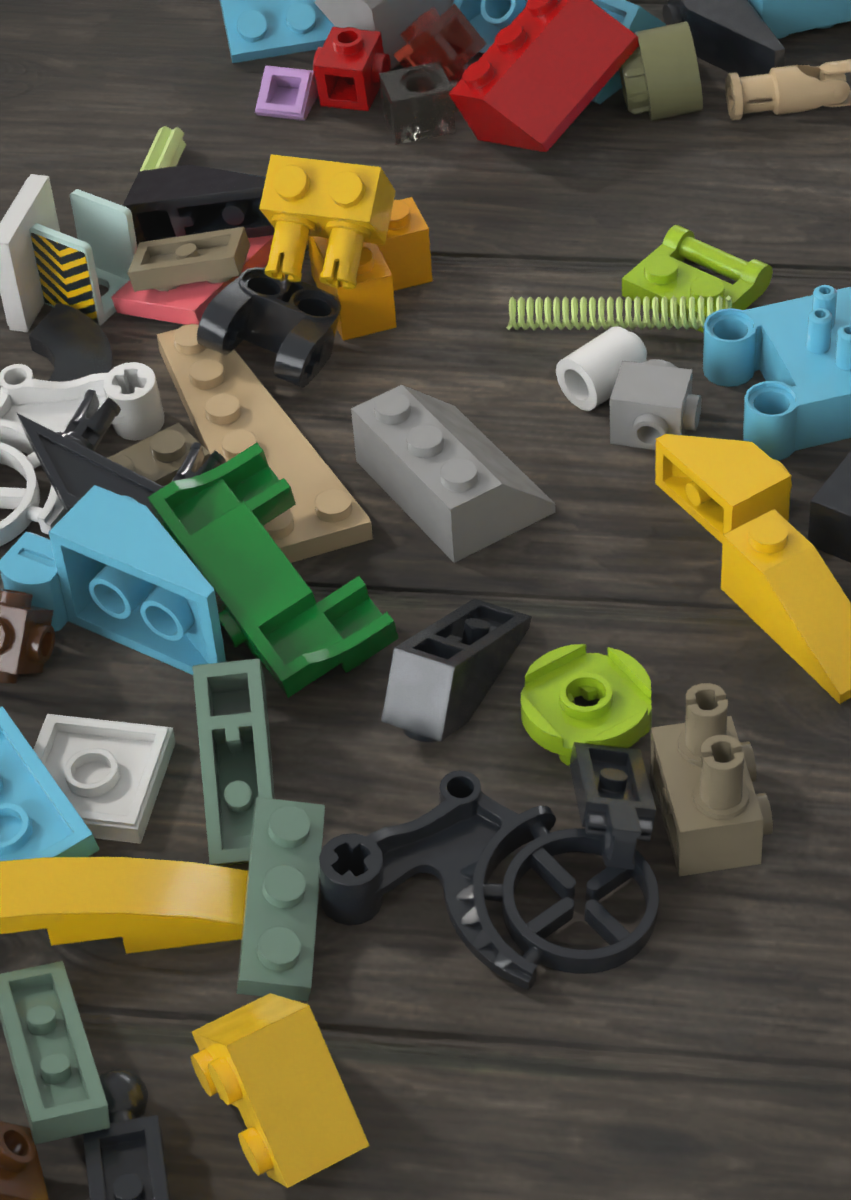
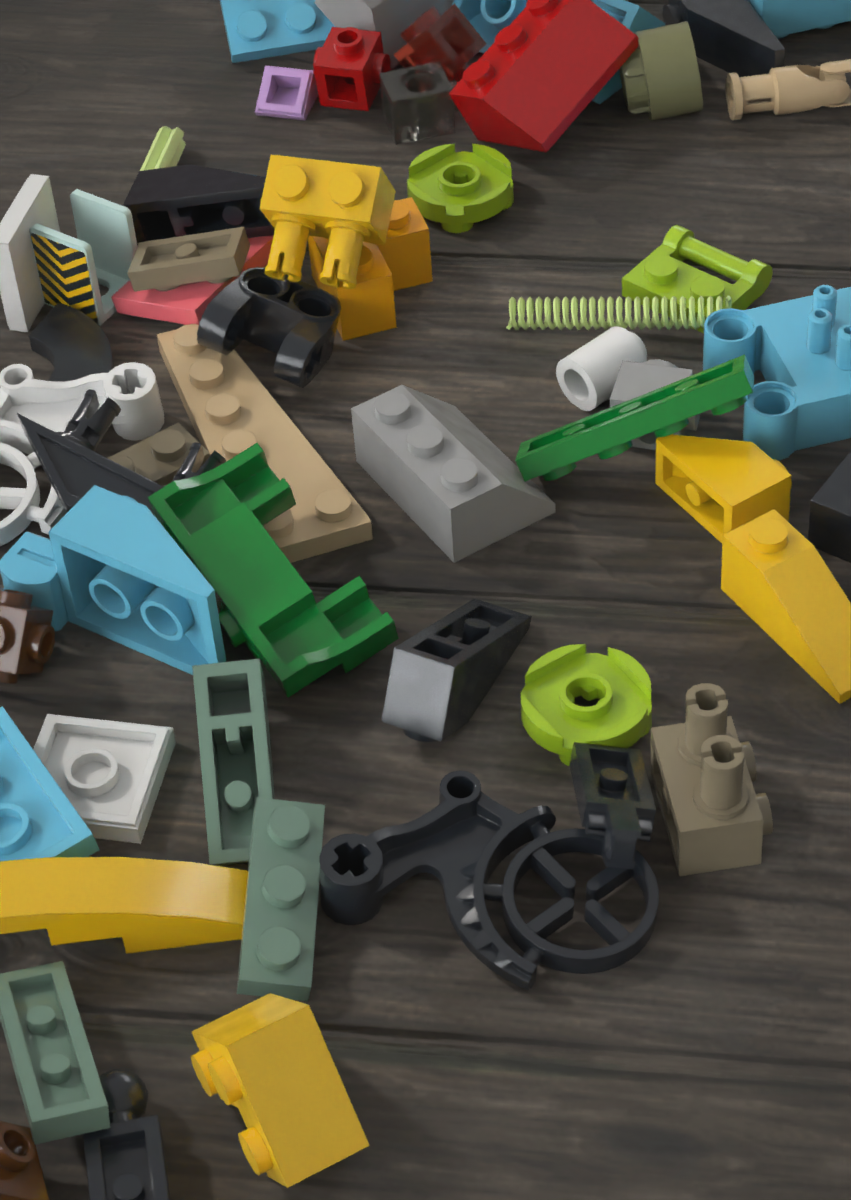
(460, 185): none -> lime plate
(657, 411): none -> green plate

